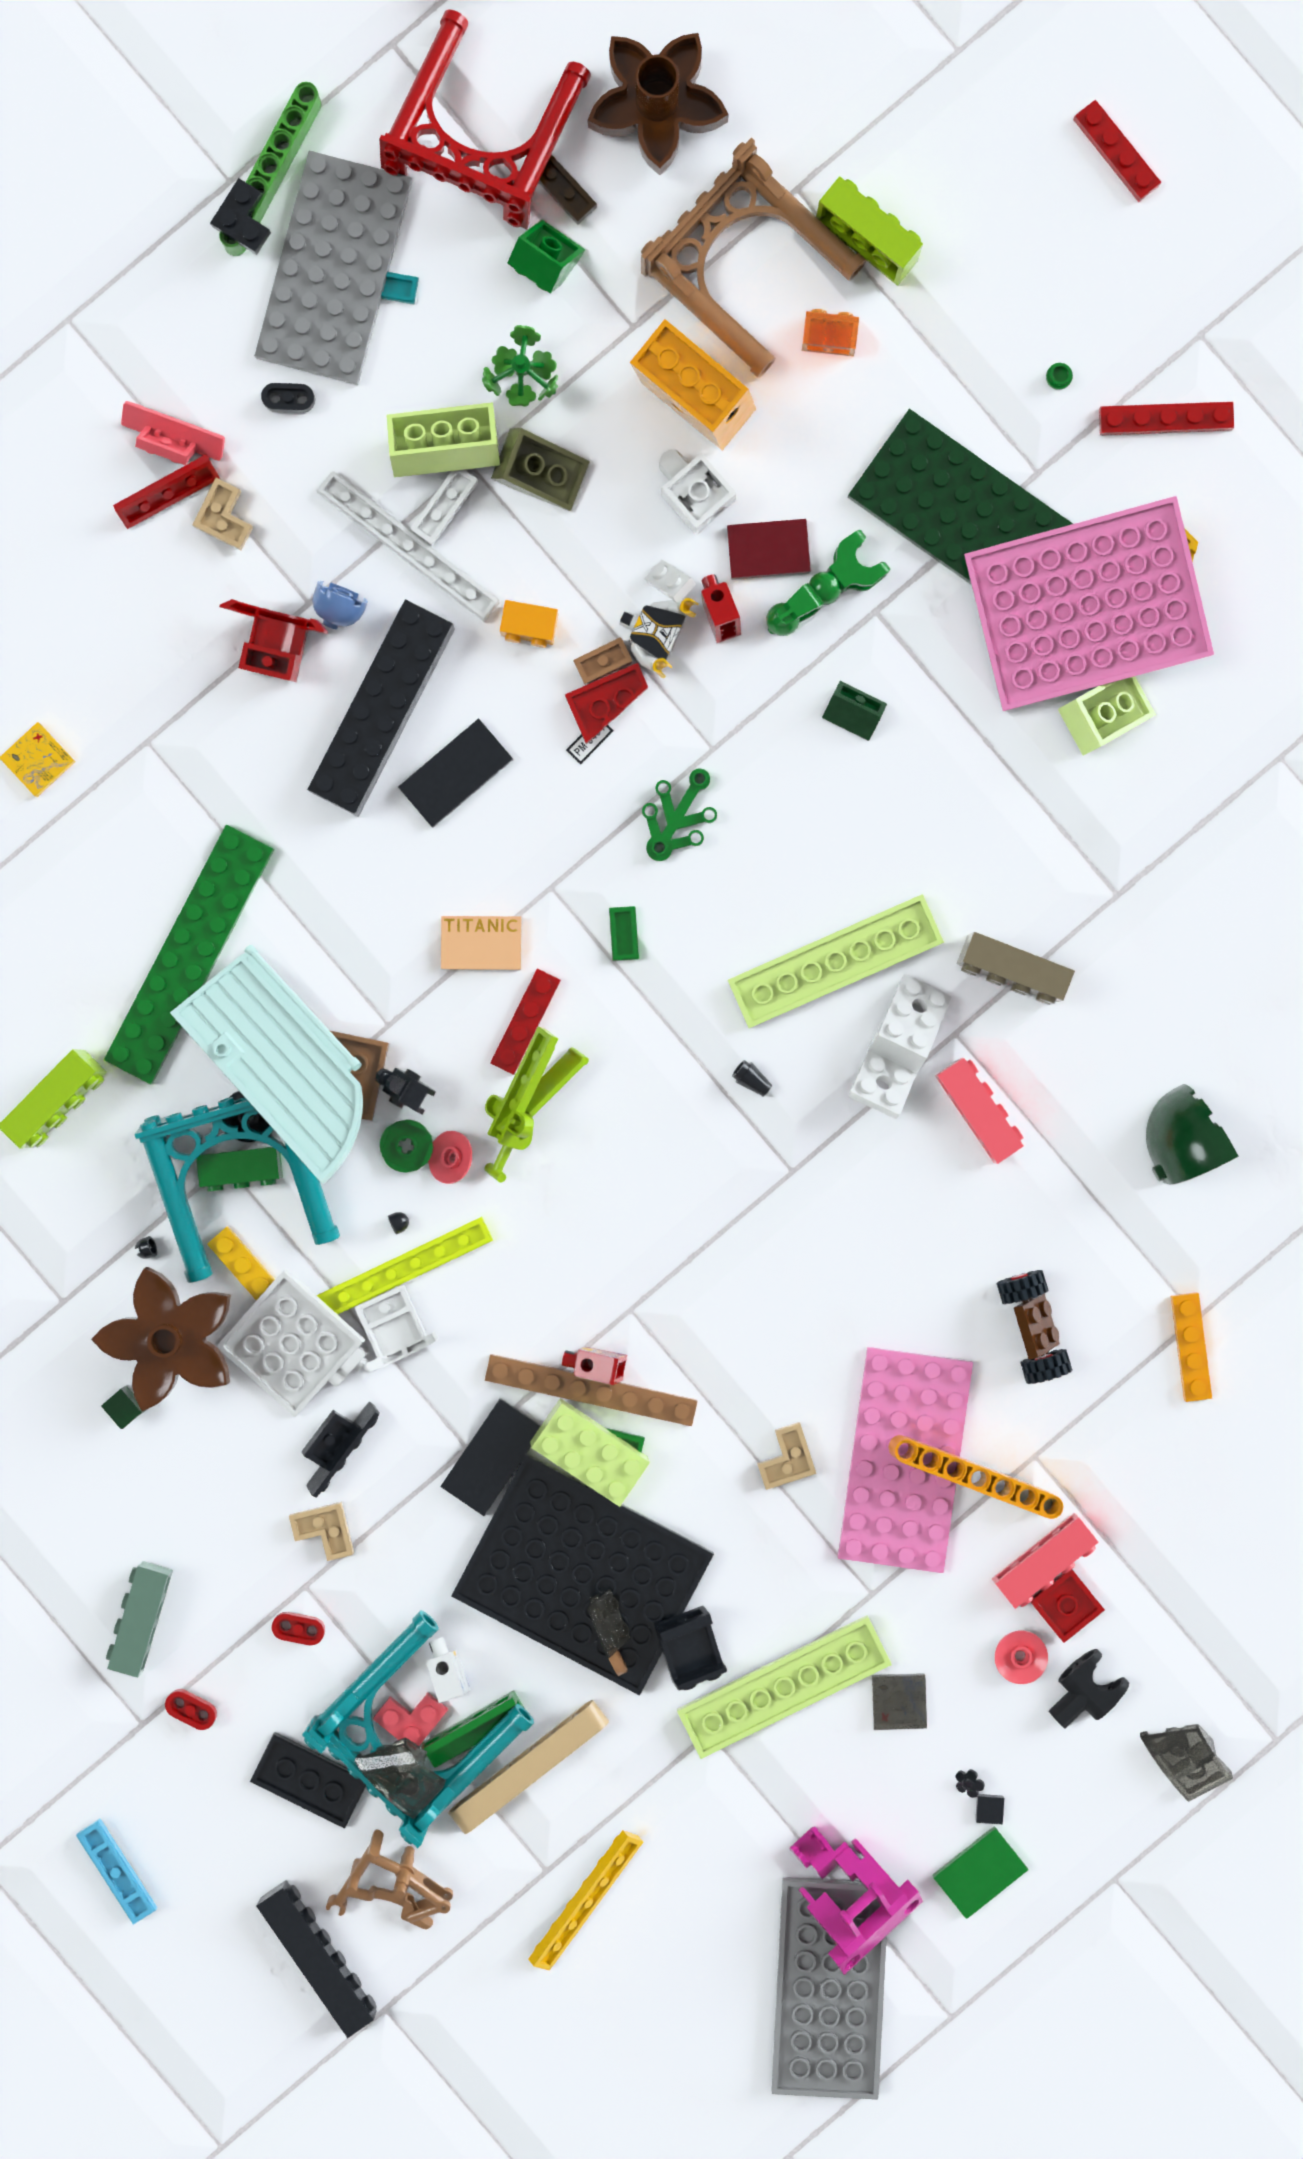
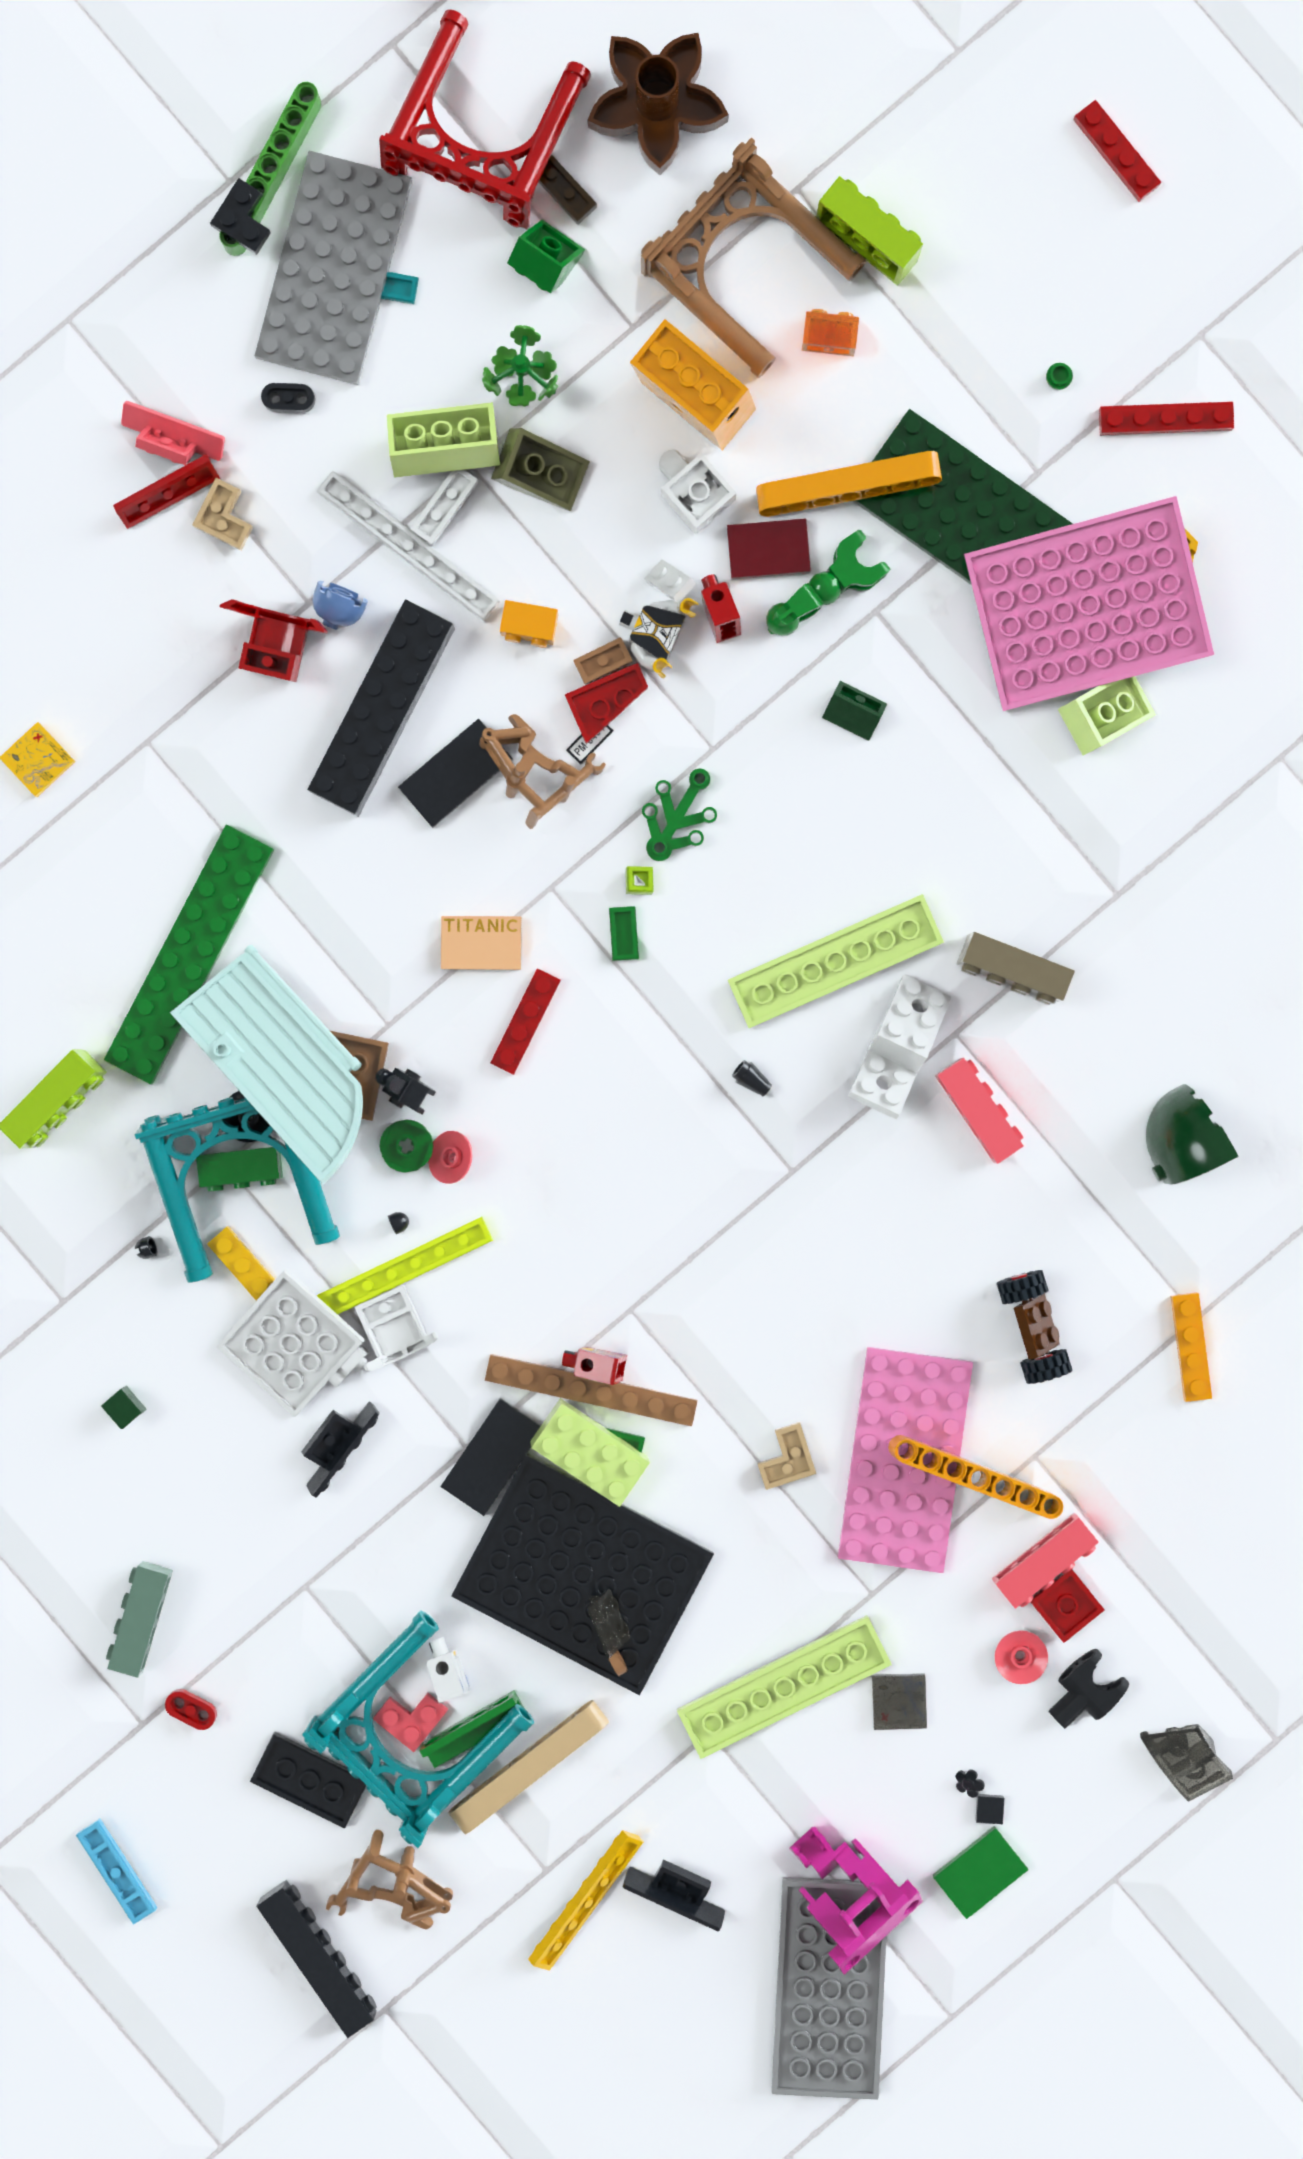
(167, 1339): reddish brown plant -> none
(299, 1628): red plate -> none
(329, 1523): tan plate -> none
(401, 1775): clear smoke slope -> none
(516, 775): none -> medium nougat piece
(527, 1095): lime piece -> none
(639, 880): none -> lime tile
(677, 1891): none -> black bracket
(690, 1648): black panel -> none
(849, 483): none -> light orange beam

